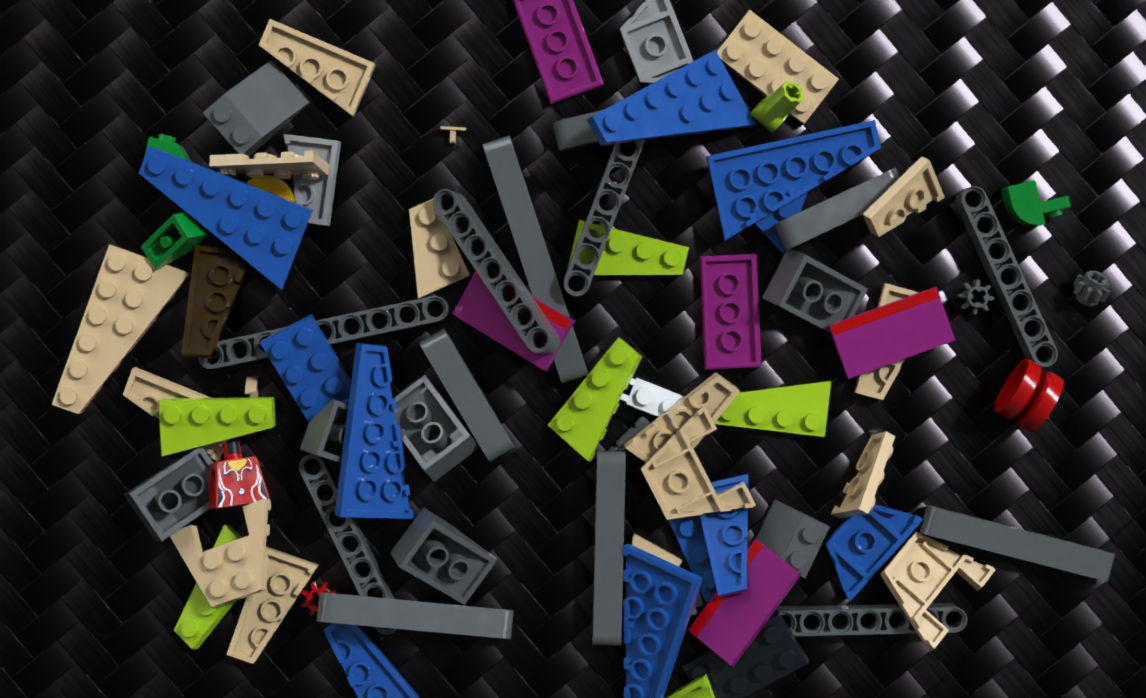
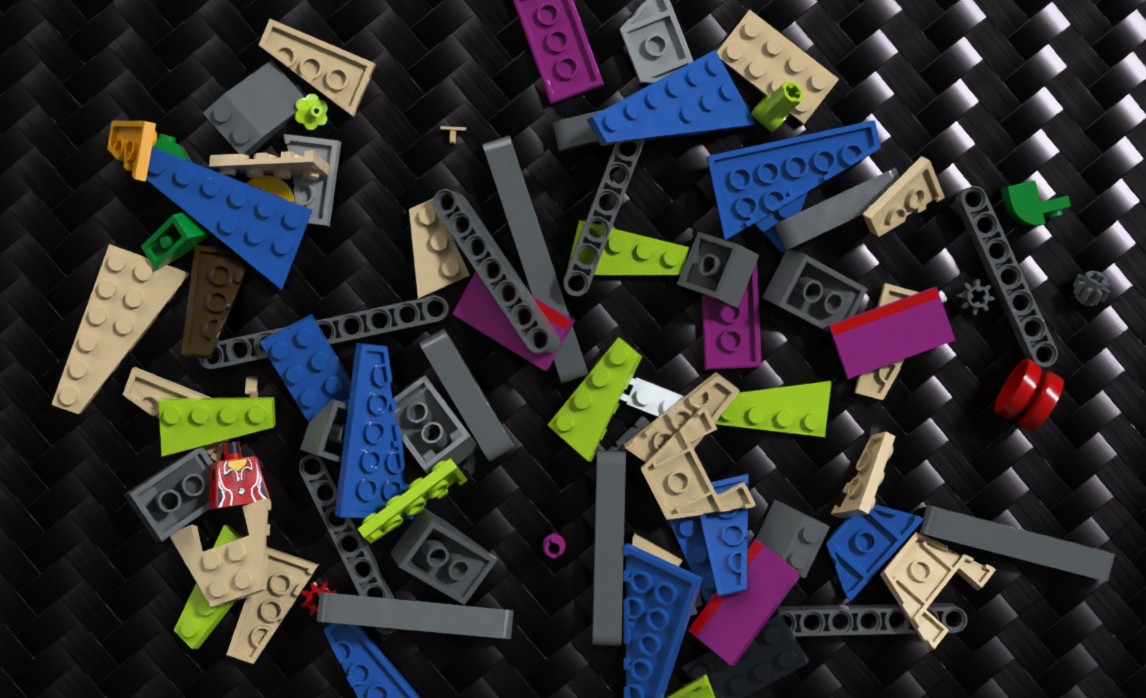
(133, 144): none -> light orange wing
(305, 111): none -> lime plant
(412, 501): none -> lime wing
(554, 538): none -> magenta pin
(718, 269): none -> dark grey slope

